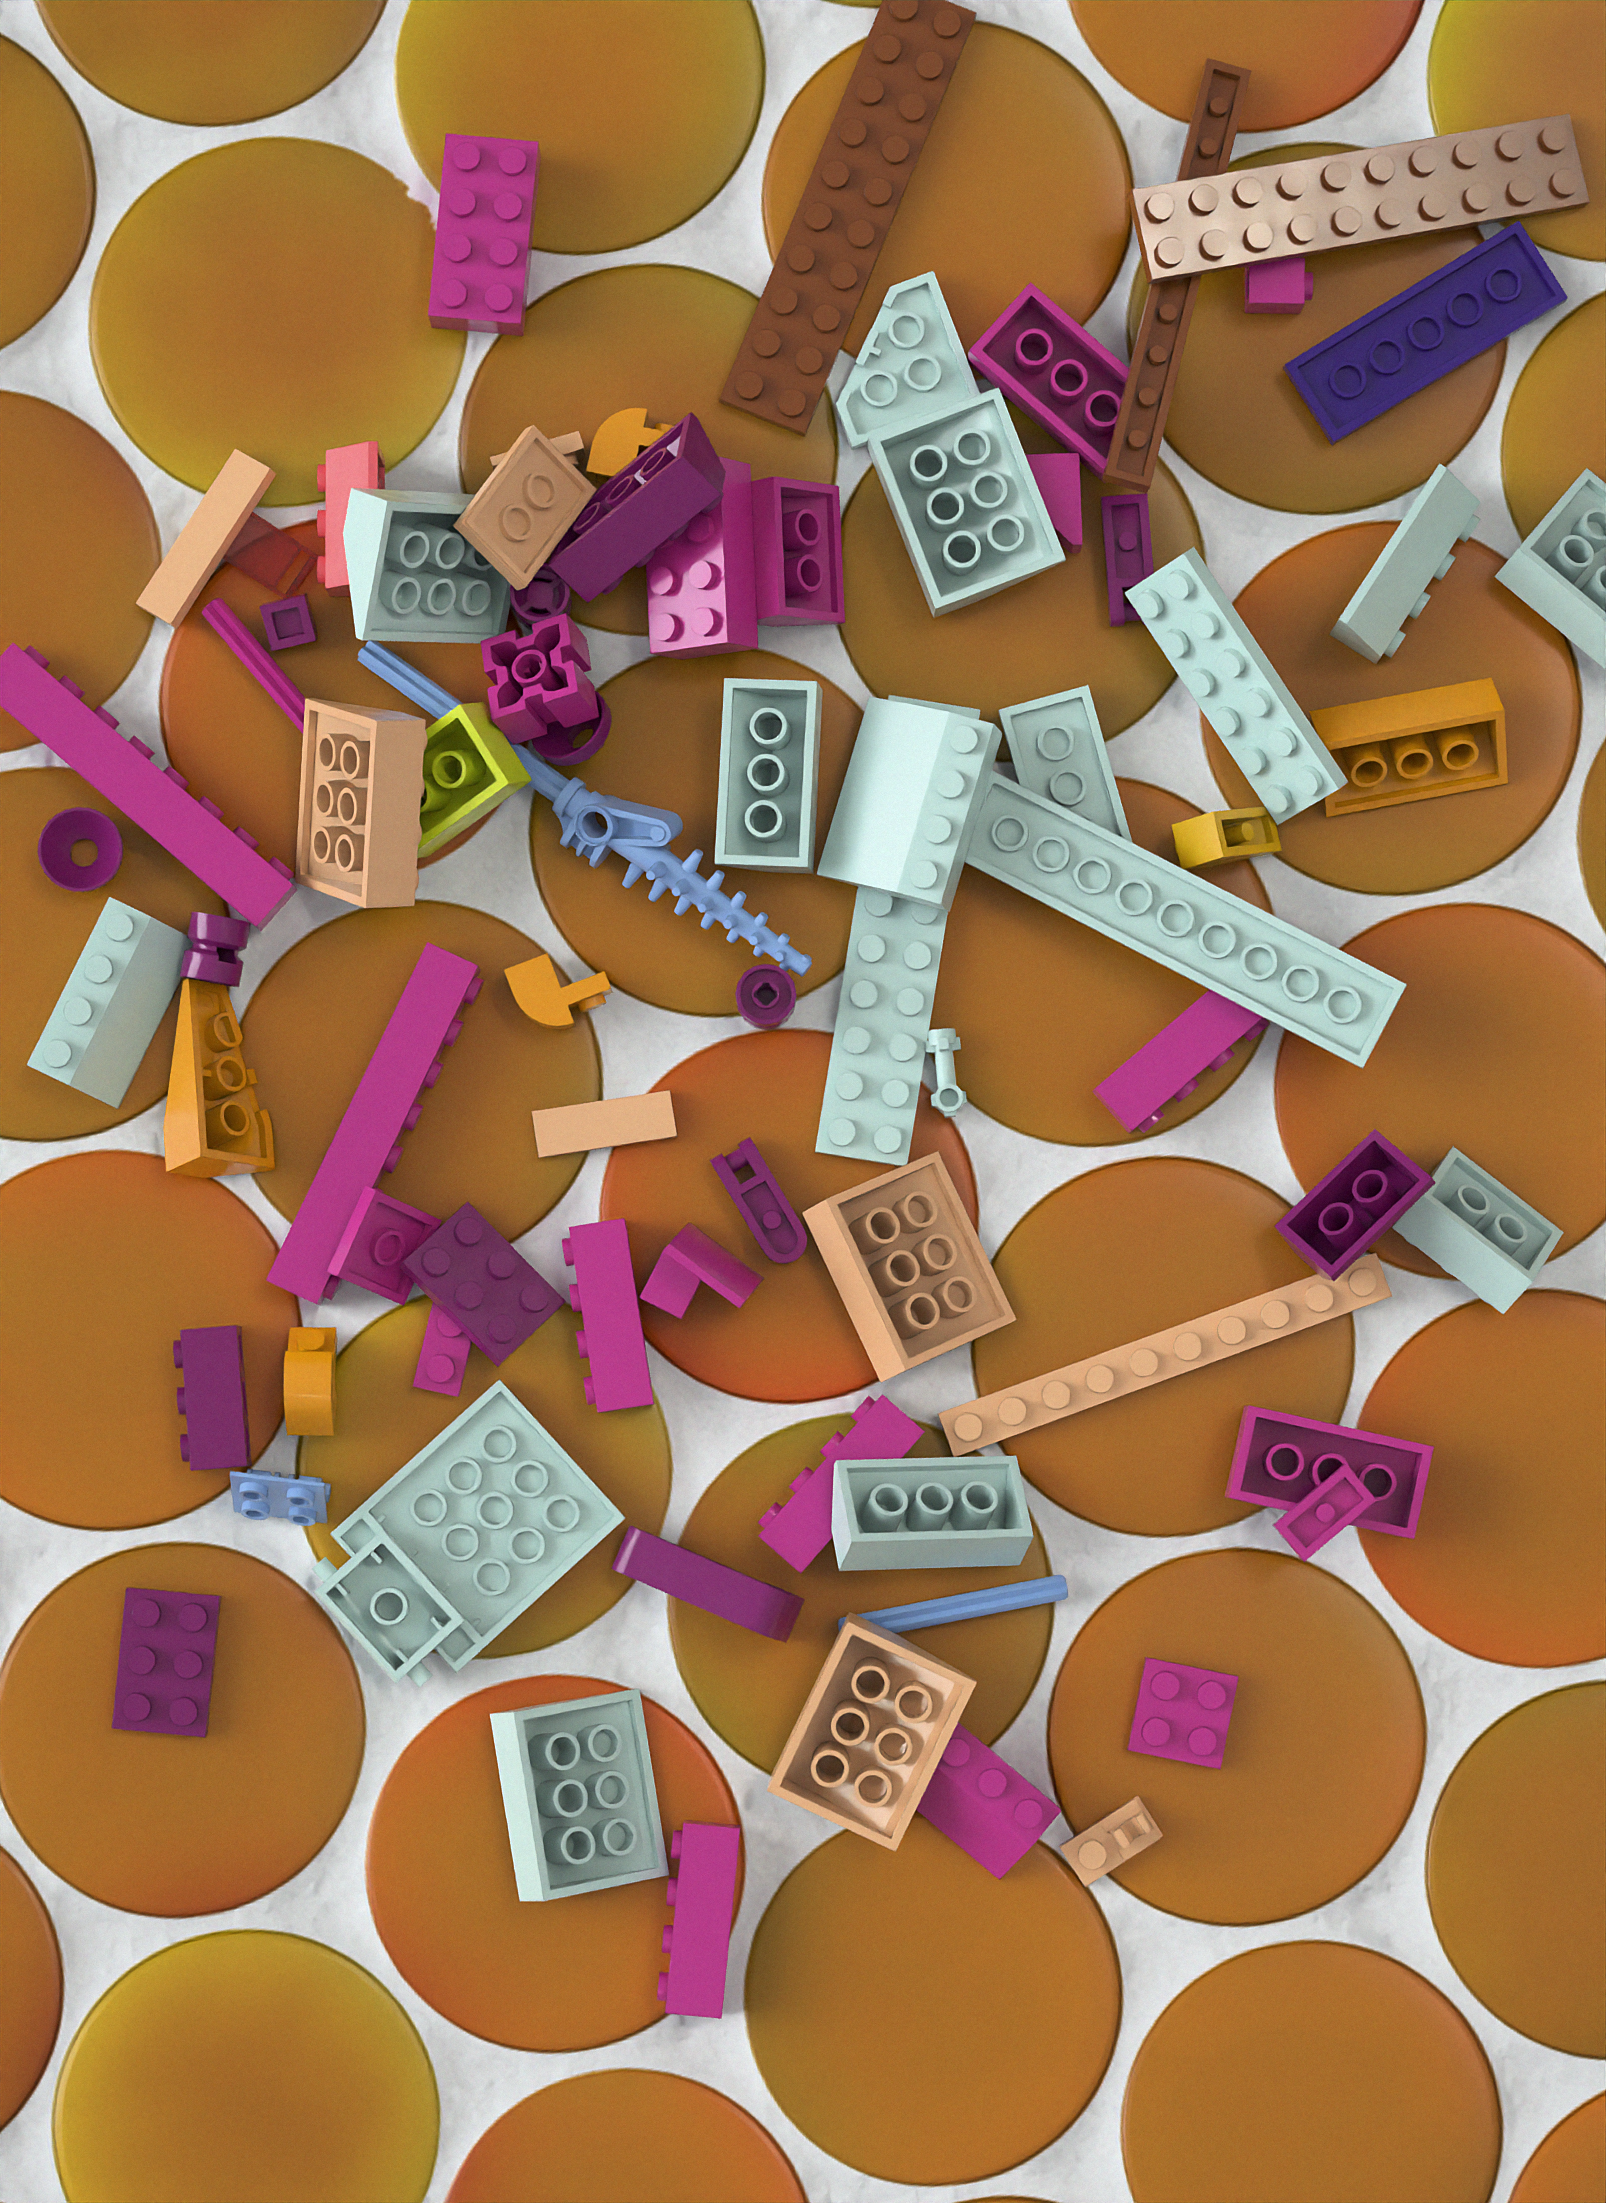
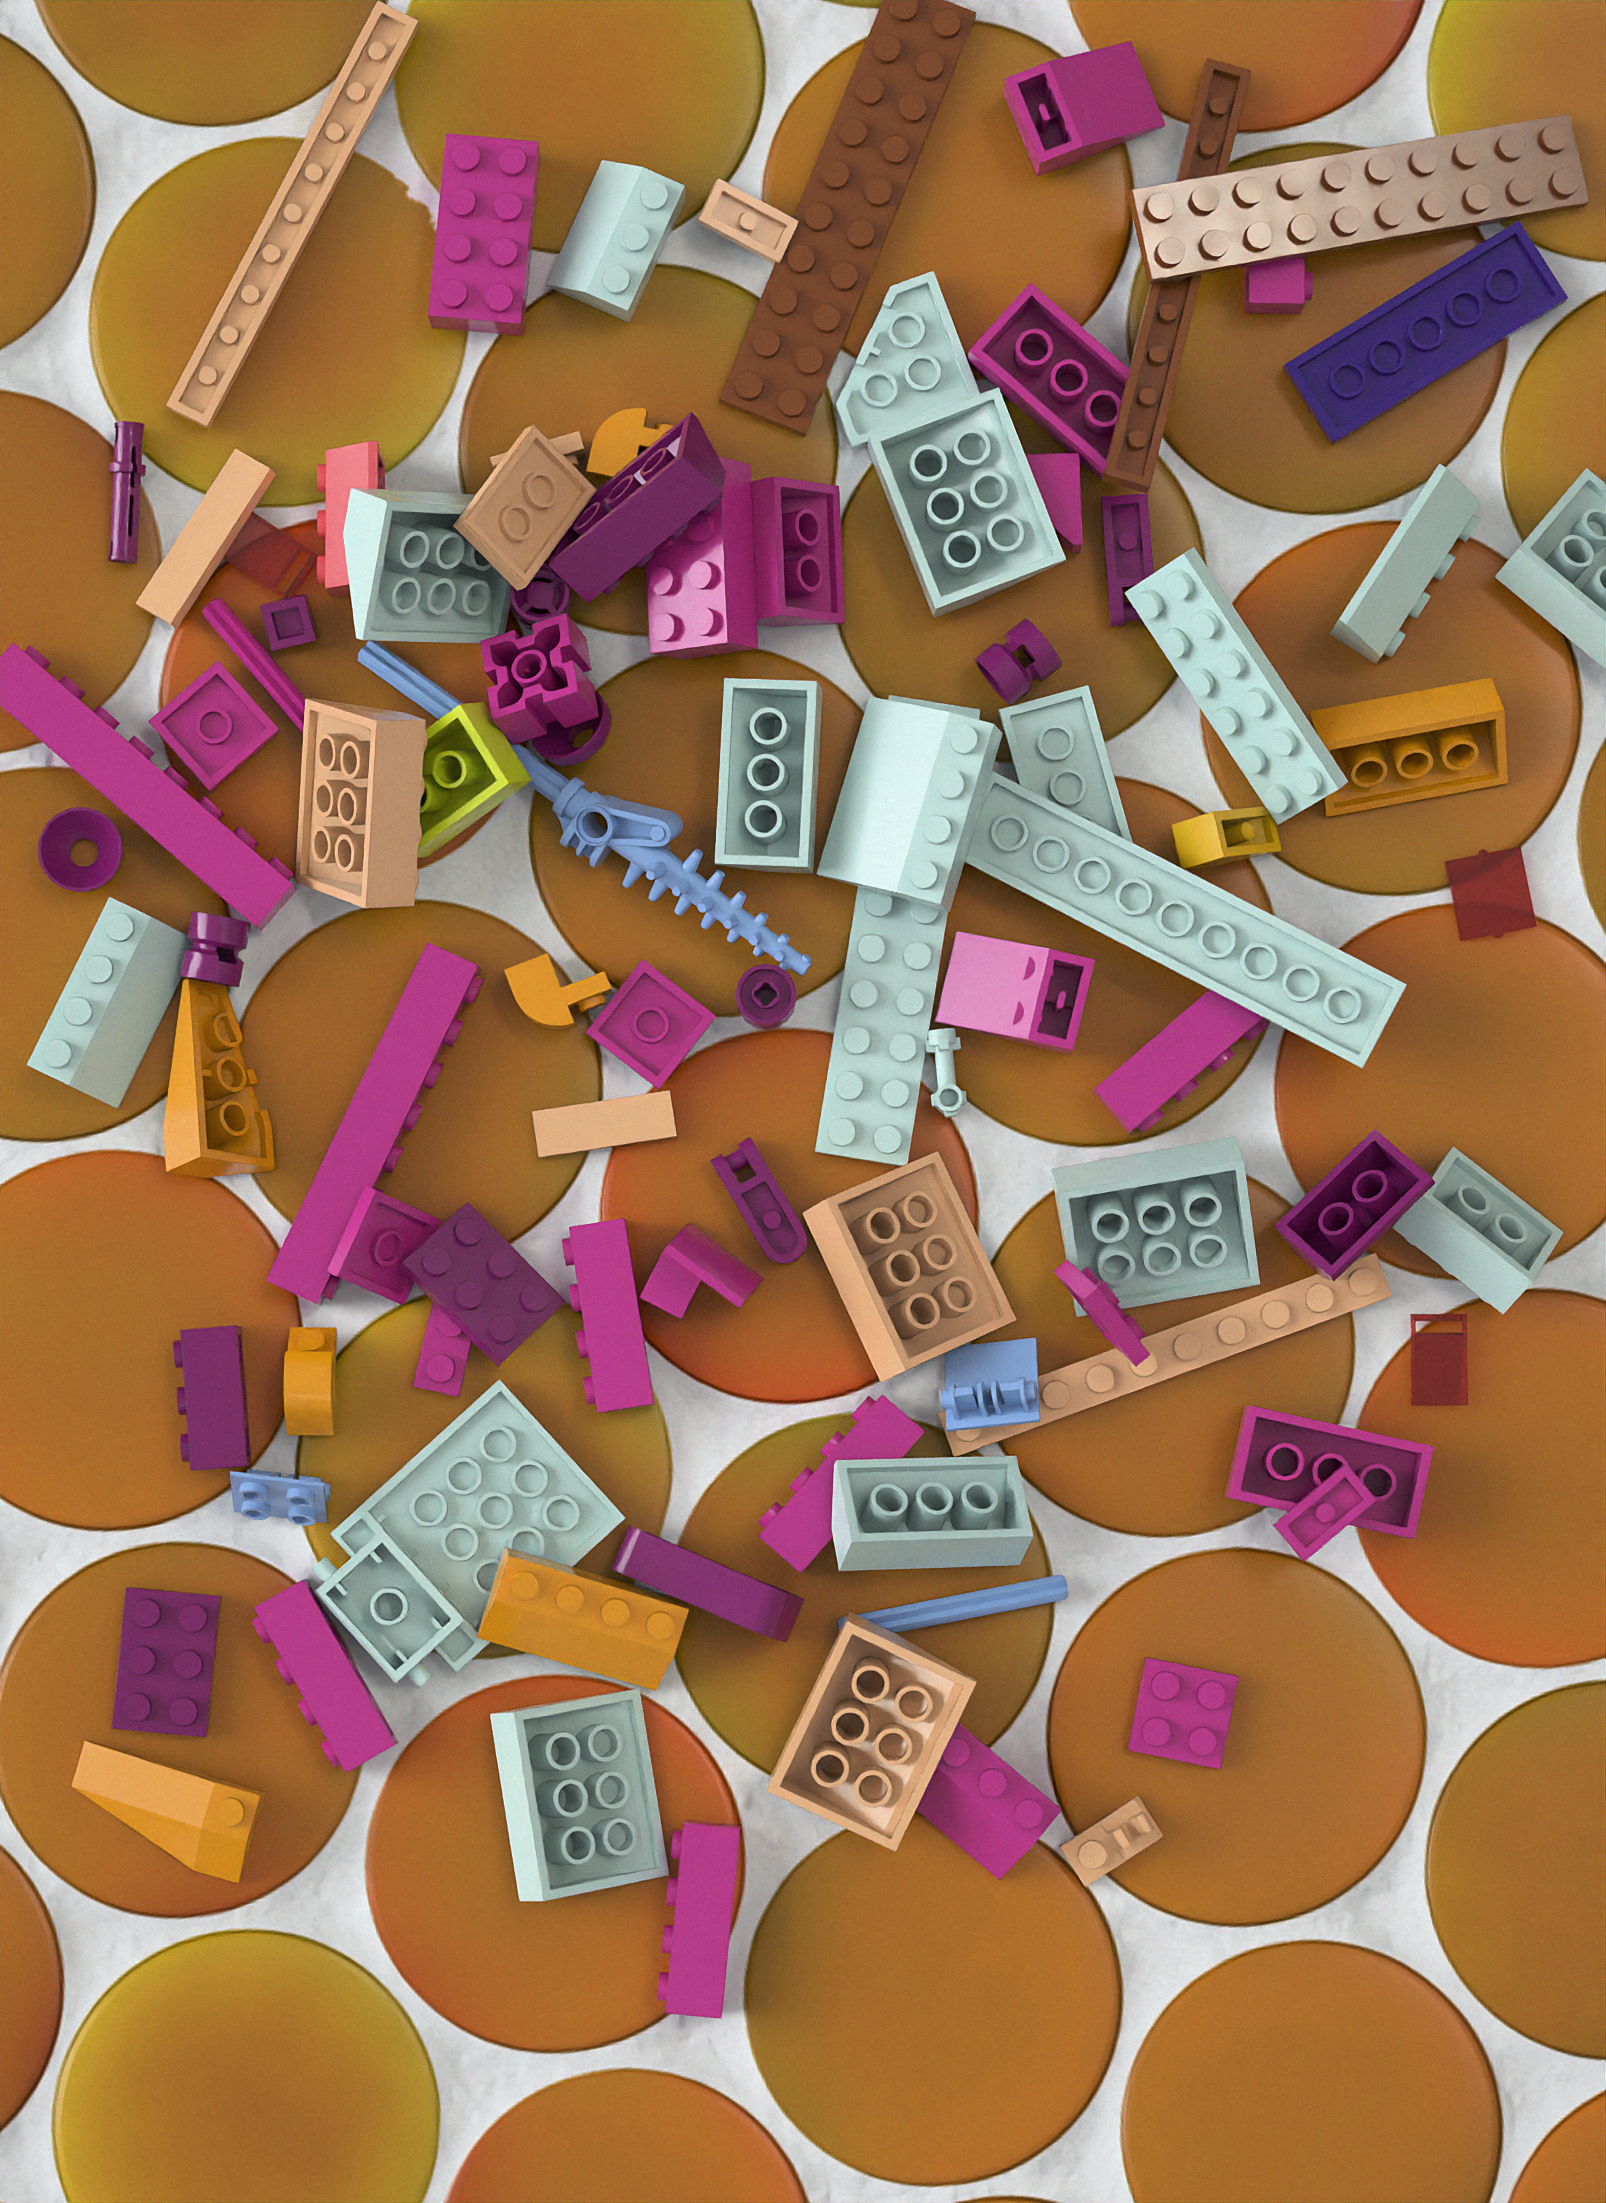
(125, 507): none -> magenta pin
(182, 1811): none -> light orange wedge
(214, 726): none -> dark pink plate
(293, 215): none -> light nougat plate
(325, 1676): none -> dark pink brick
(582, 1619): none -> light orange slope
(617, 238): none -> light aqua slope
(651, 1024): none -> dark pink plate
(747, 221): none -> light nougat plate
(991, 1385): none -> light blue hinge
(1005, 671): none -> magenta wheel
(1015, 991): none -> slope
(1081, 105): none -> dark pink slope
(1102, 1309): none -> dark pink plate
(1160, 1222): none -> light aqua slope
(1439, 1363): none -> clear red piece
(1490, 893): none -> clear red piece

